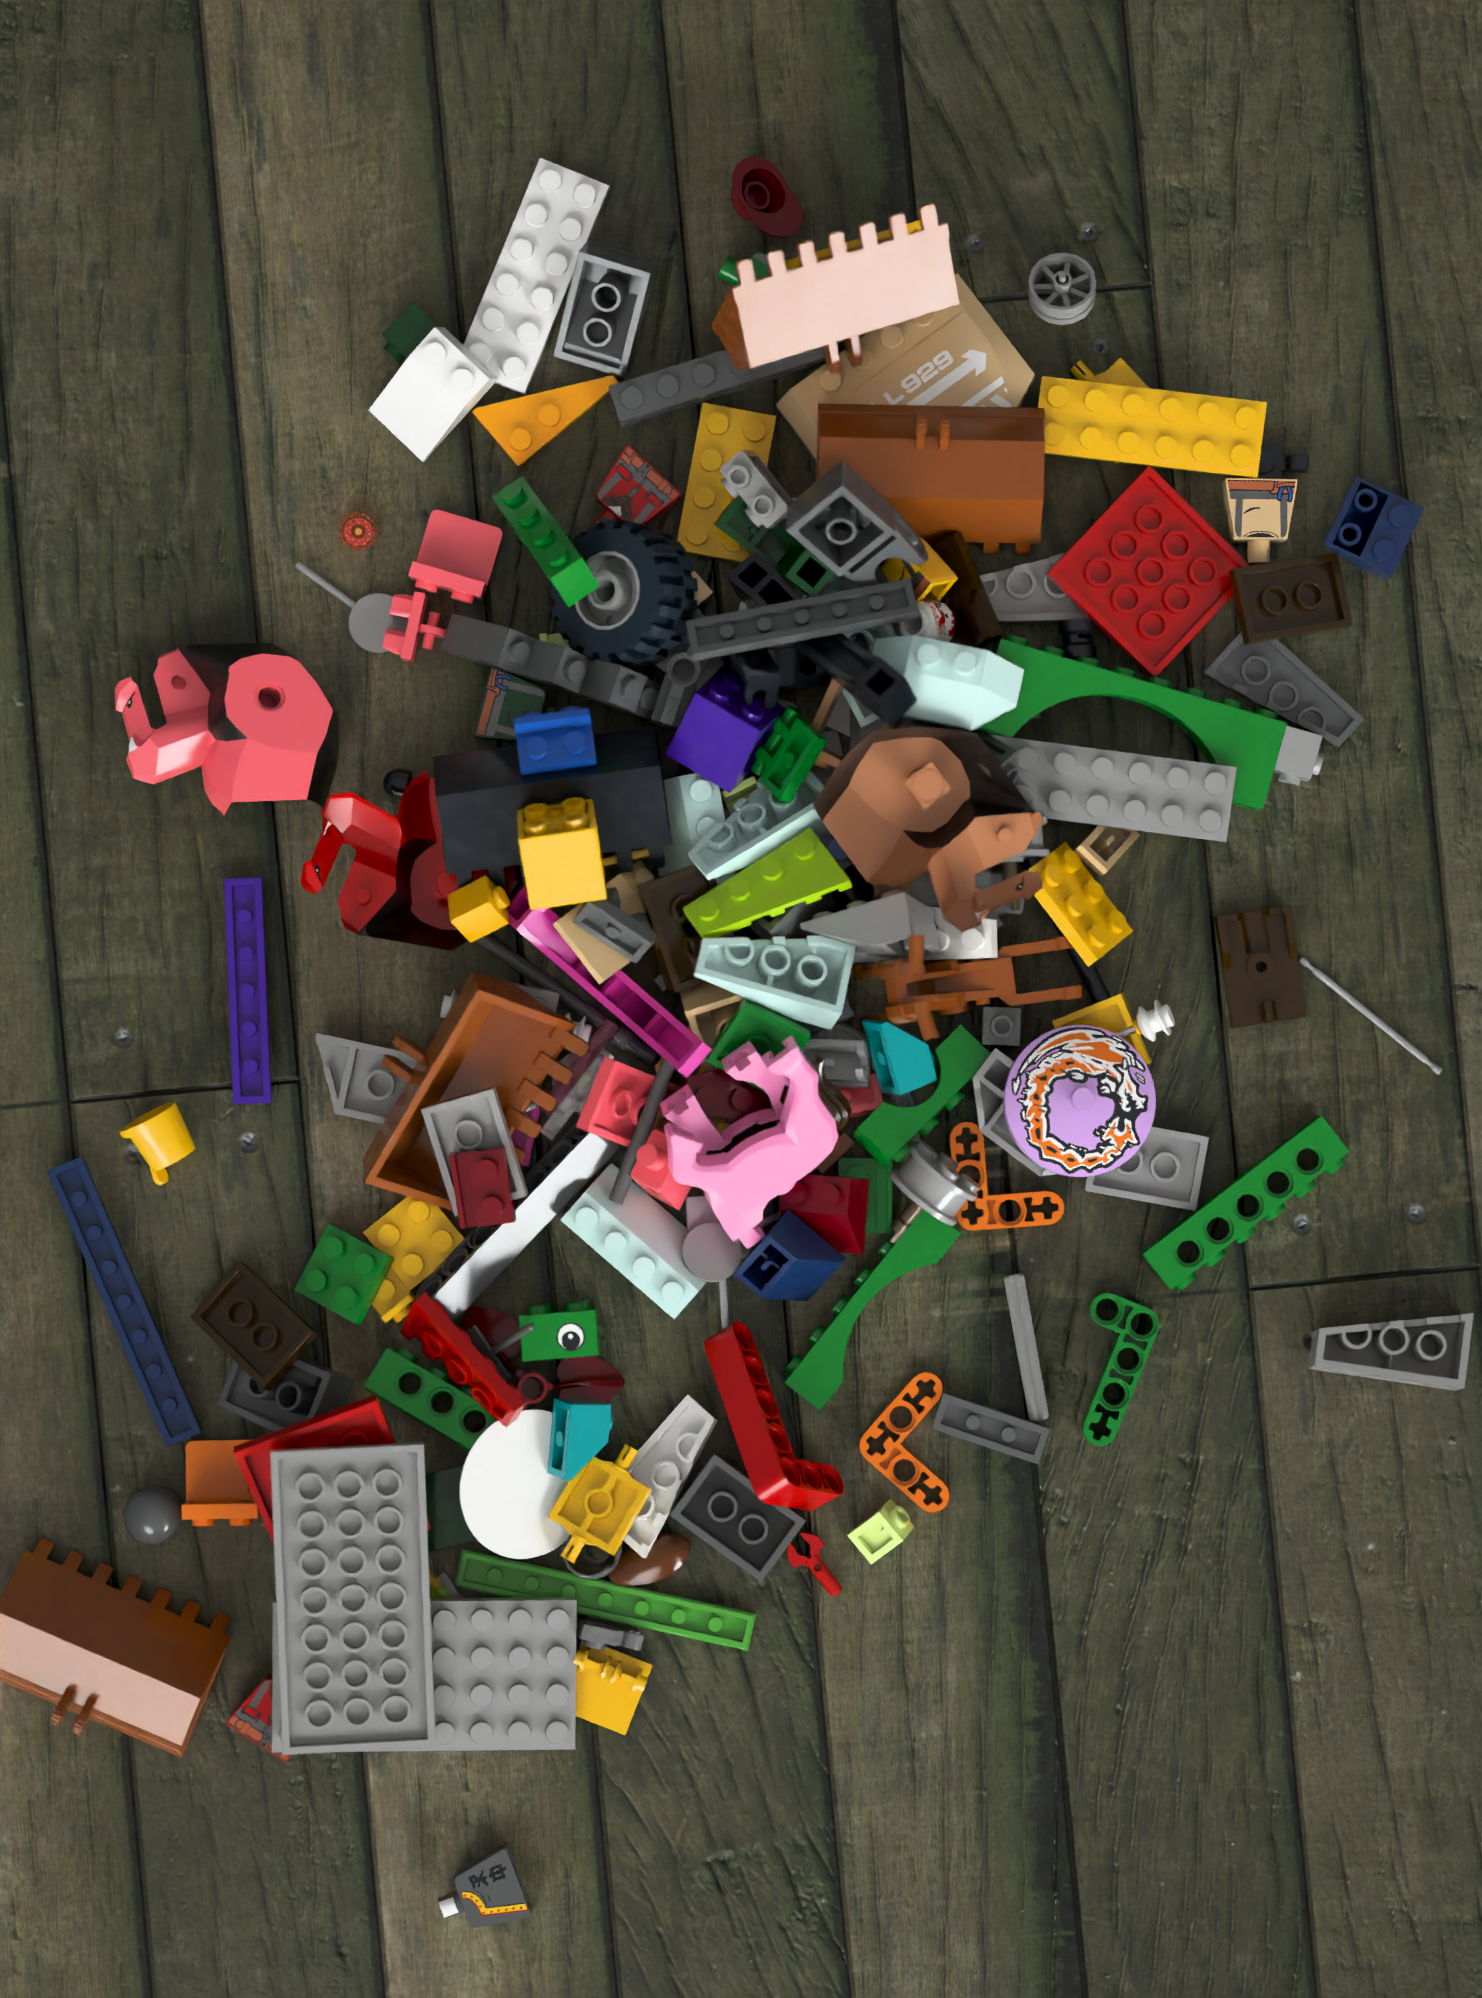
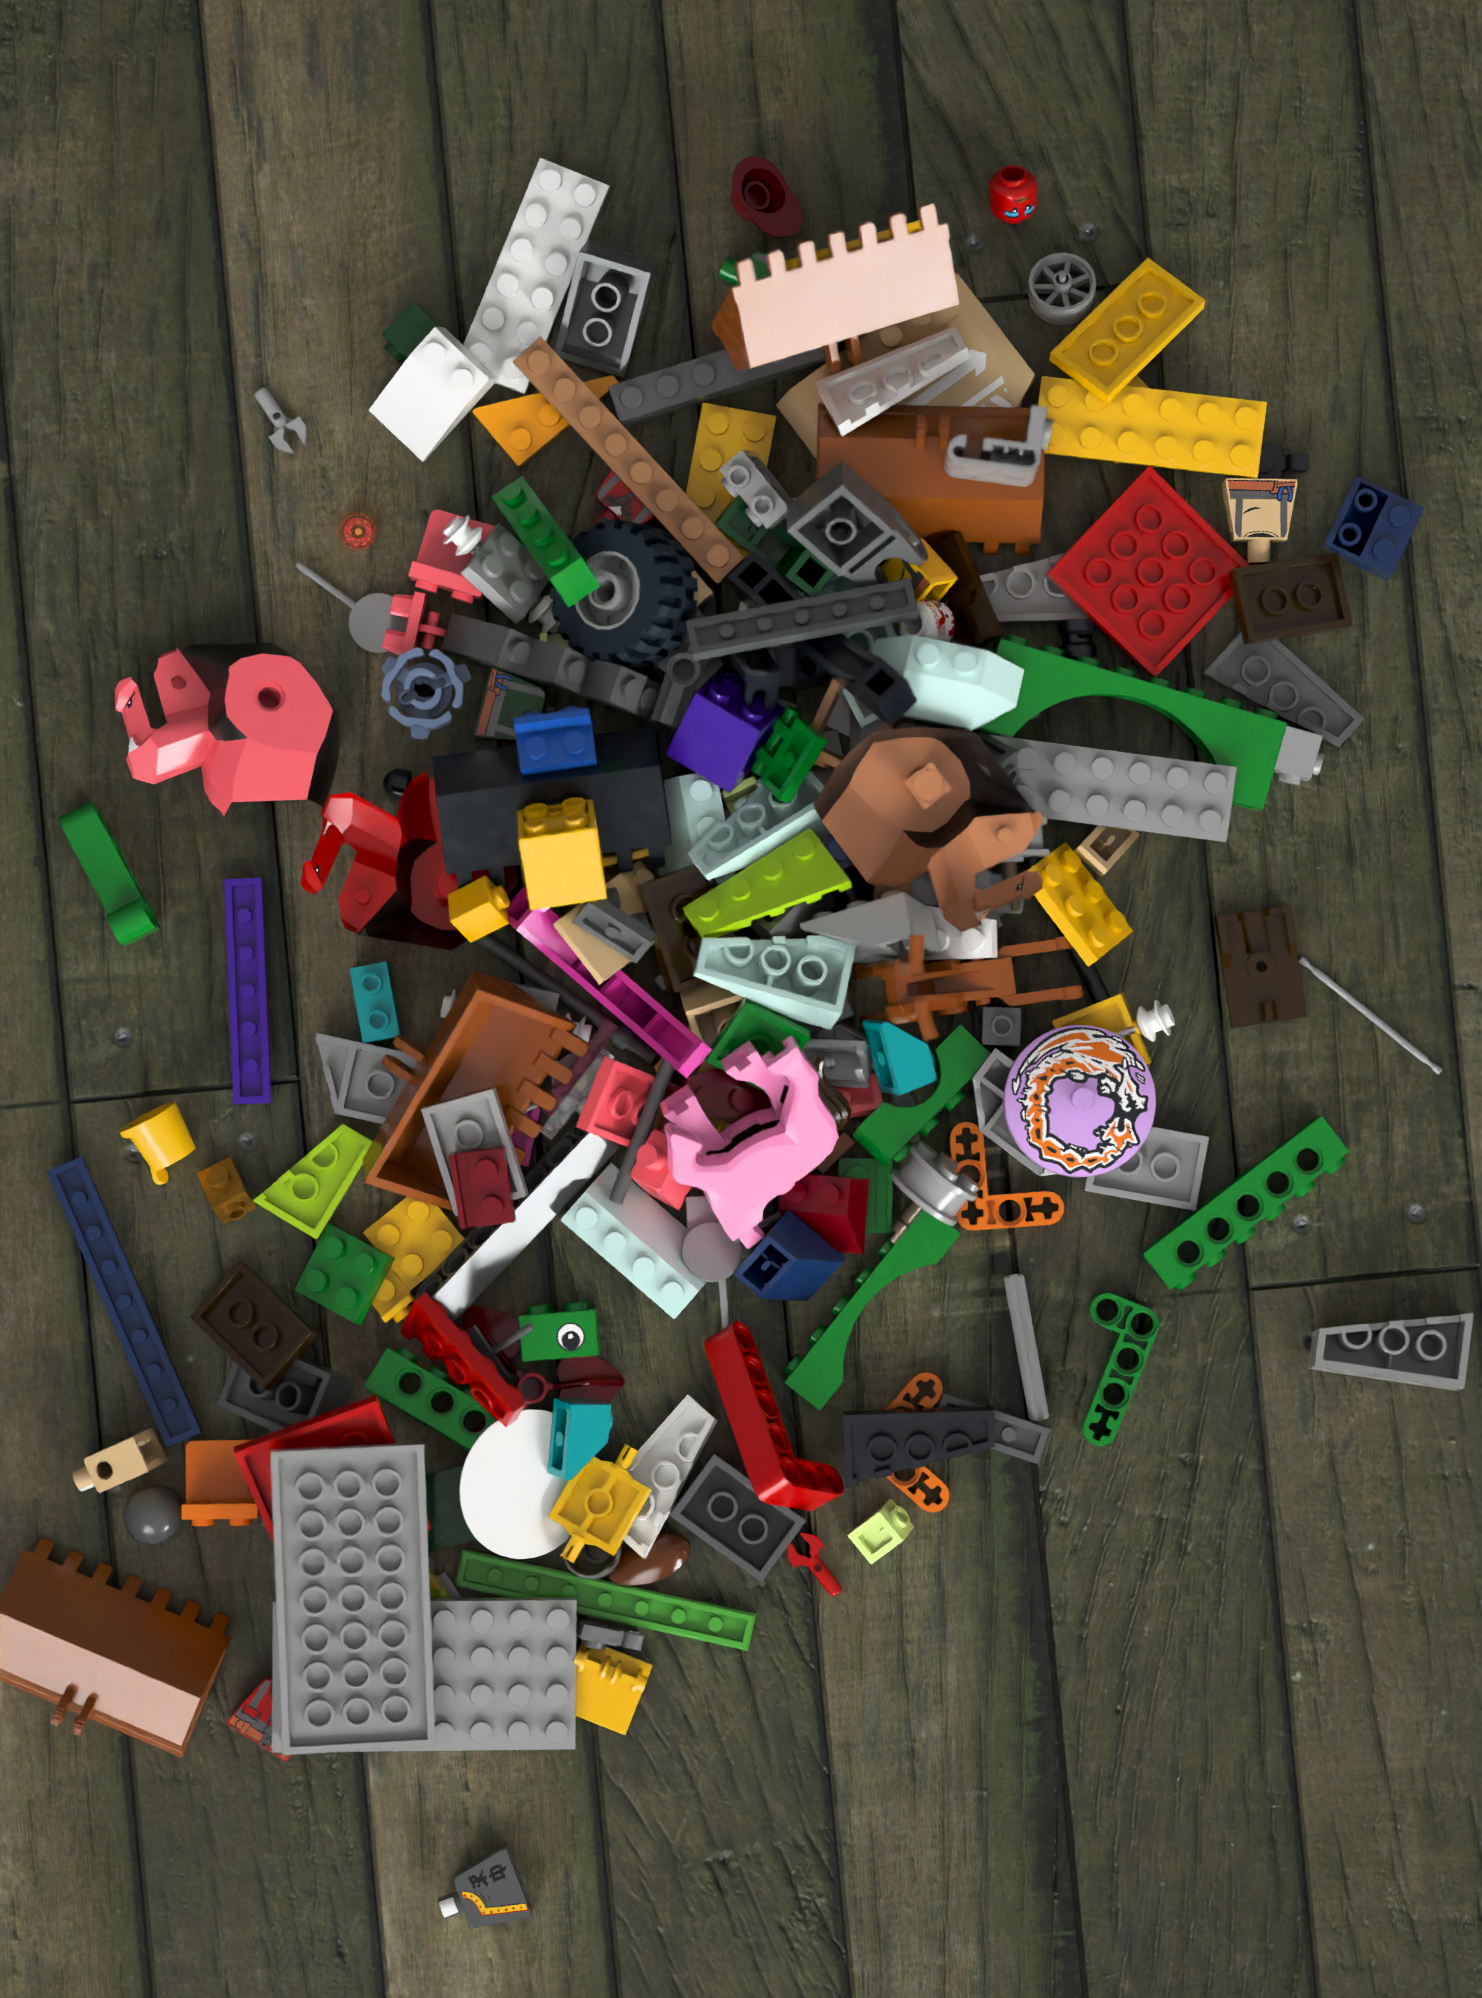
(109, 873): none -> green beam
(121, 1462): none -> tan torso
(226, 1191): none -> pearl gold bracket
(280, 421): none -> light grey bar
(318, 1182): none -> lime wing
(376, 1002): none -> teal brick
(420, 676): none -> sand blue piece
(503, 572): none -> light grey plate
(628, 460): none -> medium nougat plate
(883, 381): none -> white wing
(908, 1438): none -> black wing
(1000, 459): none -> light grey piece
(1013, 194): none -> red head
(1127, 330): none -> yellow plate

